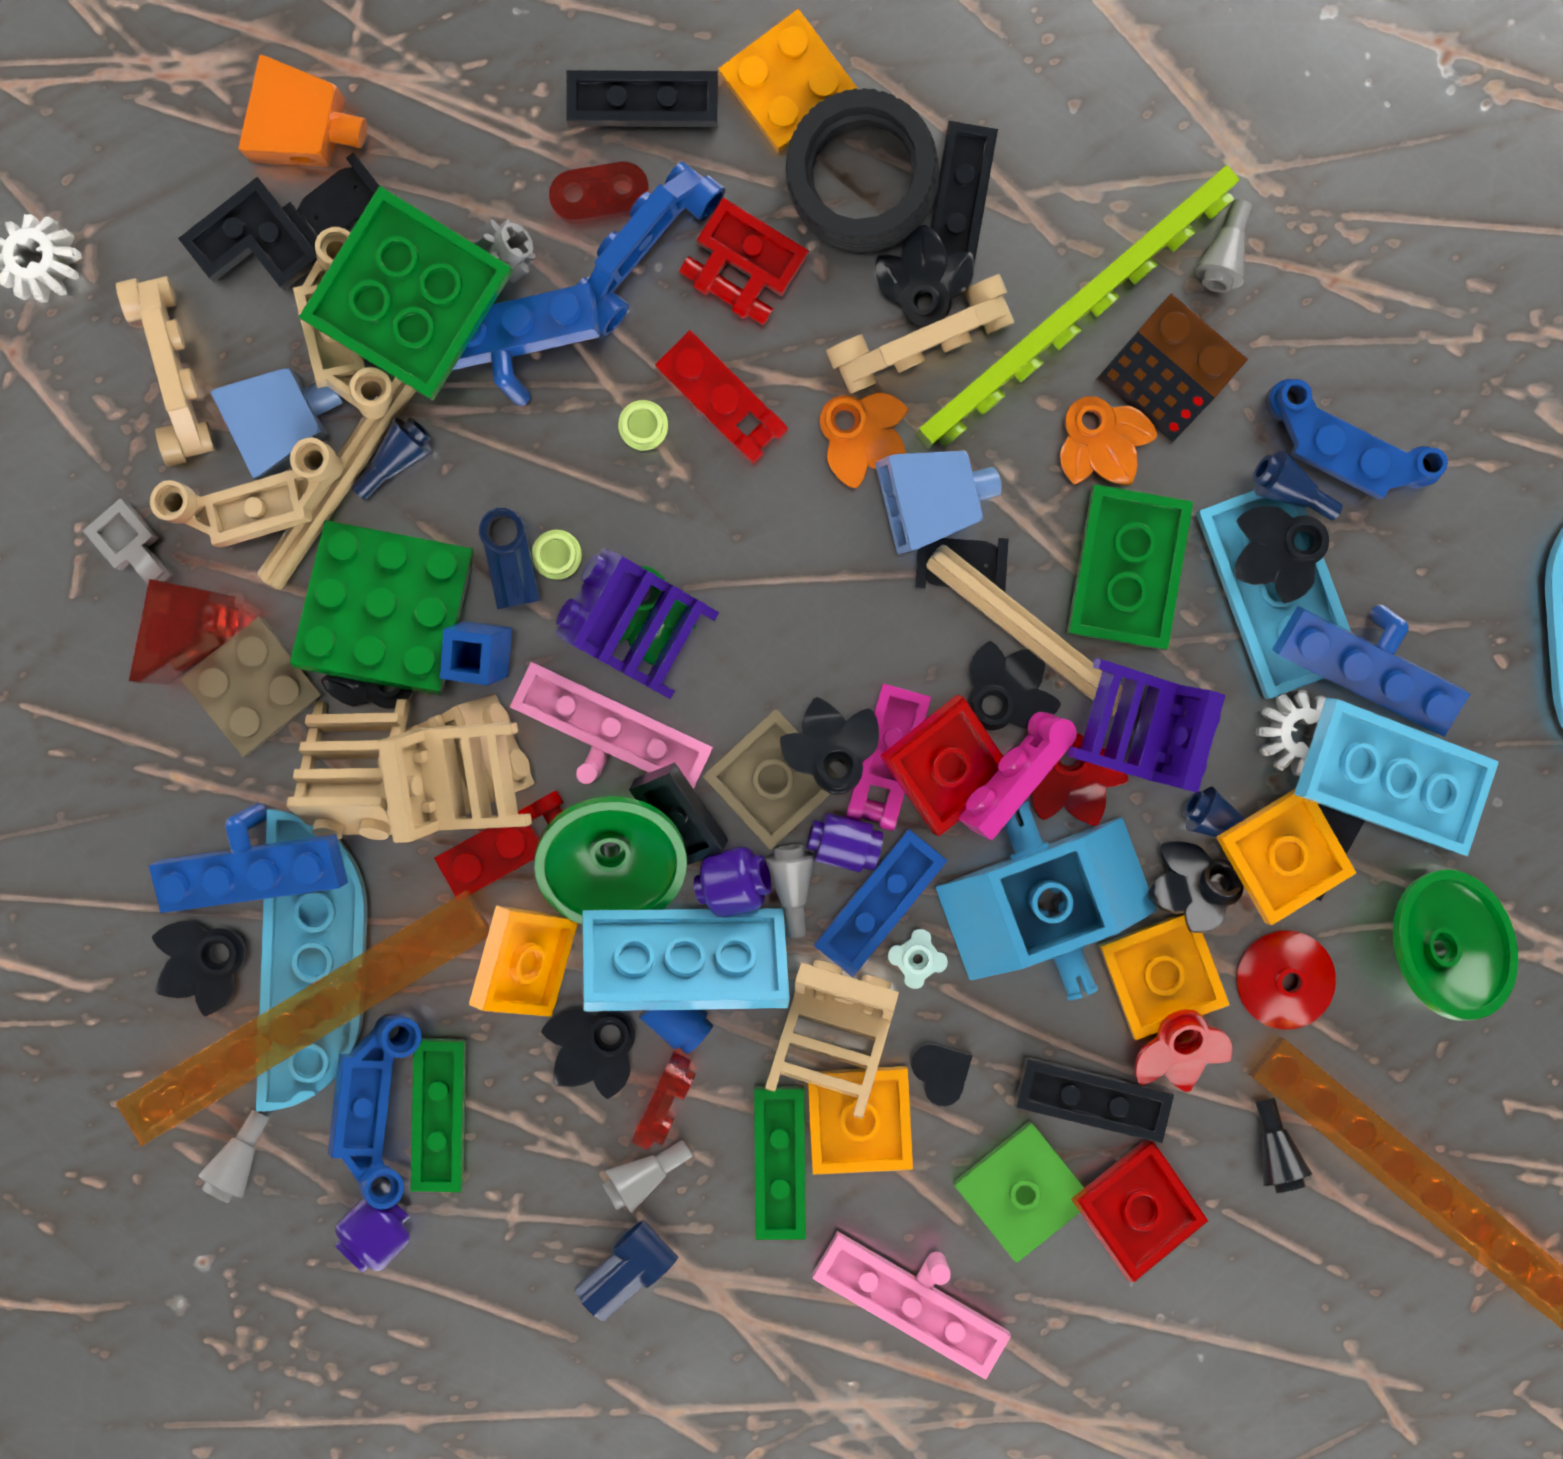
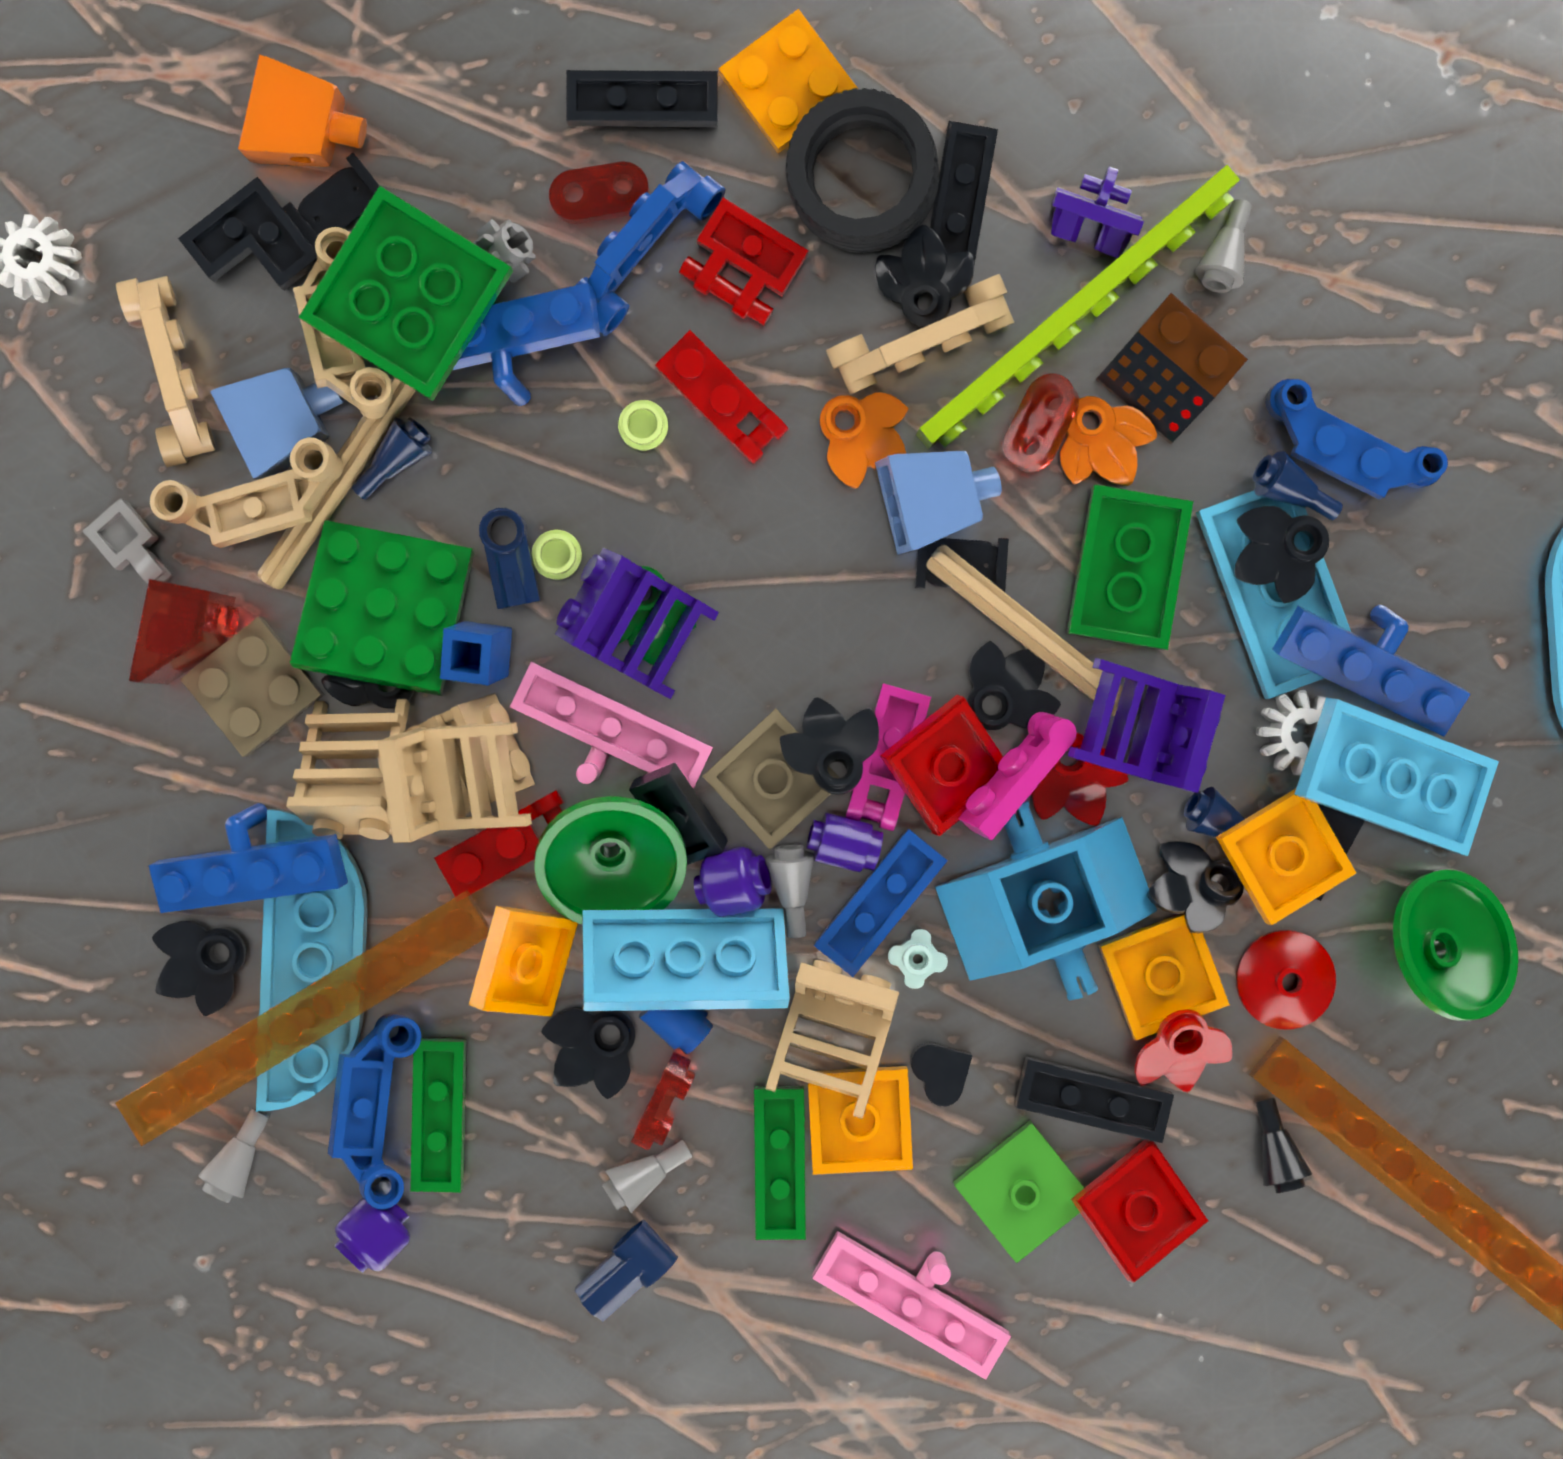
(1038, 424): none -> clear red plate
(1117, 223): none -> dark purple hips

